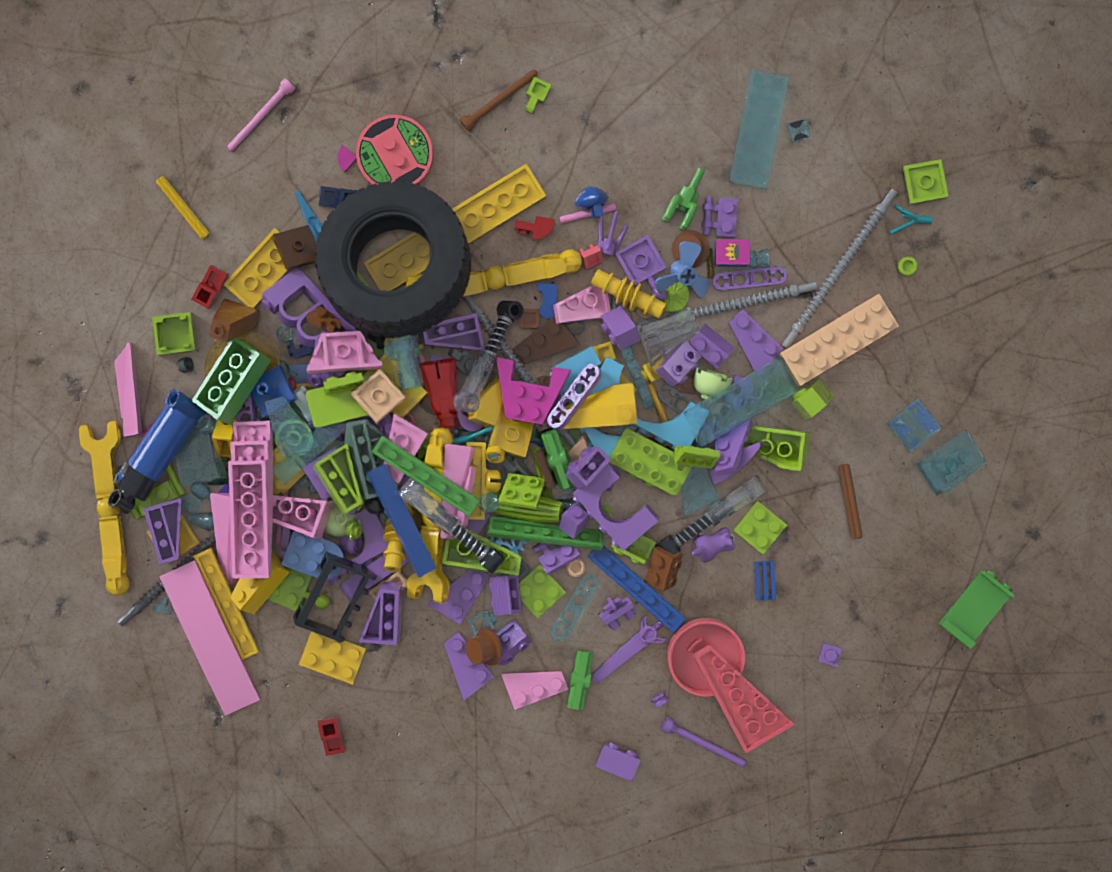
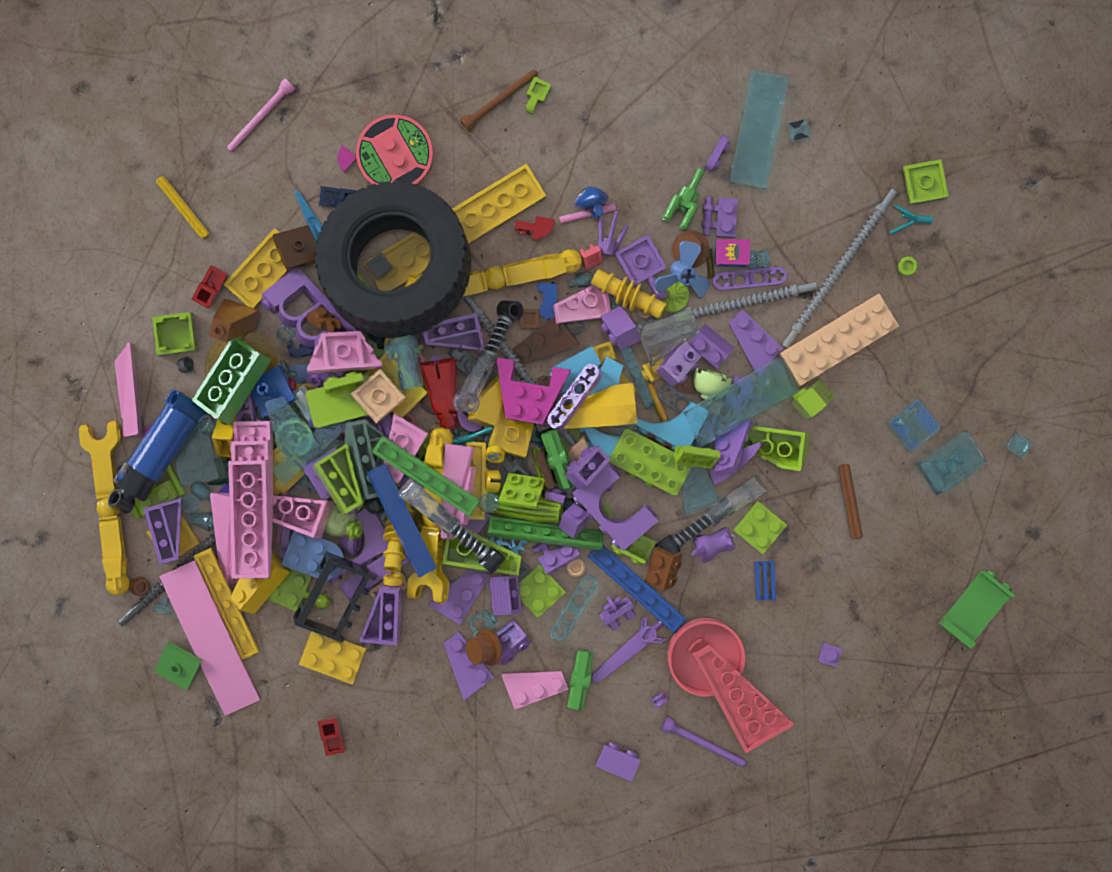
(138, 586): none -> dark orange plate
(177, 665): none -> bright green plate
(379, 266): none -> dark grey tile
(392, 579): none -> yellow tile
(556, 494): none -> medium lavender plate
(581, 279): none -> clear light blue cylinder
(714, 160): none -> medium lavender plate
(1019, 445): none -> clear light blue tile

